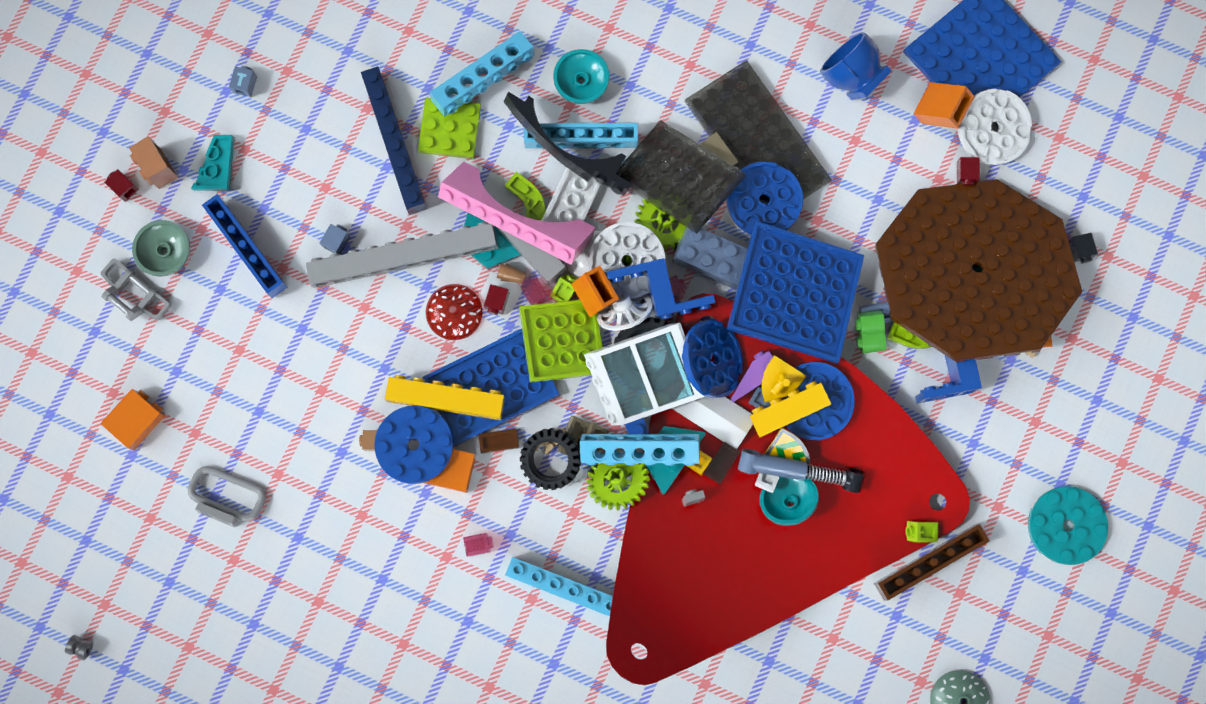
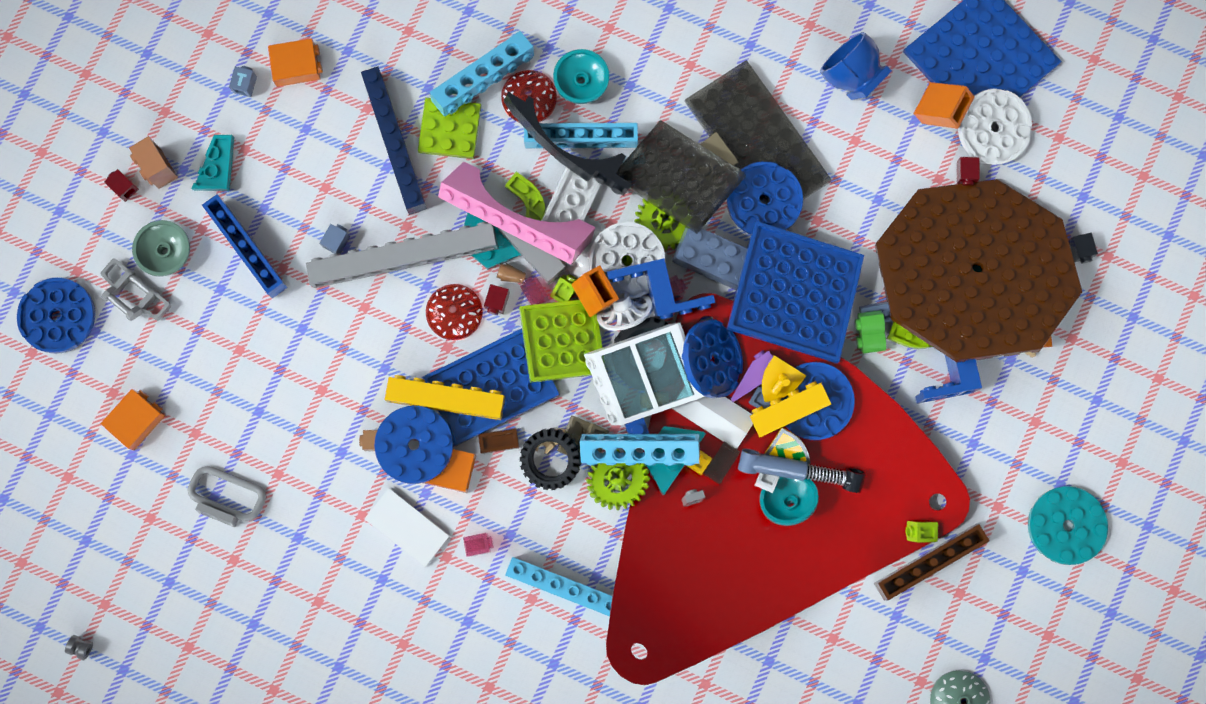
(36, 312): none -> blue plate
(295, 62): none -> orange brick
(407, 527): none -> white tile
(542, 91): none -> clear red dish

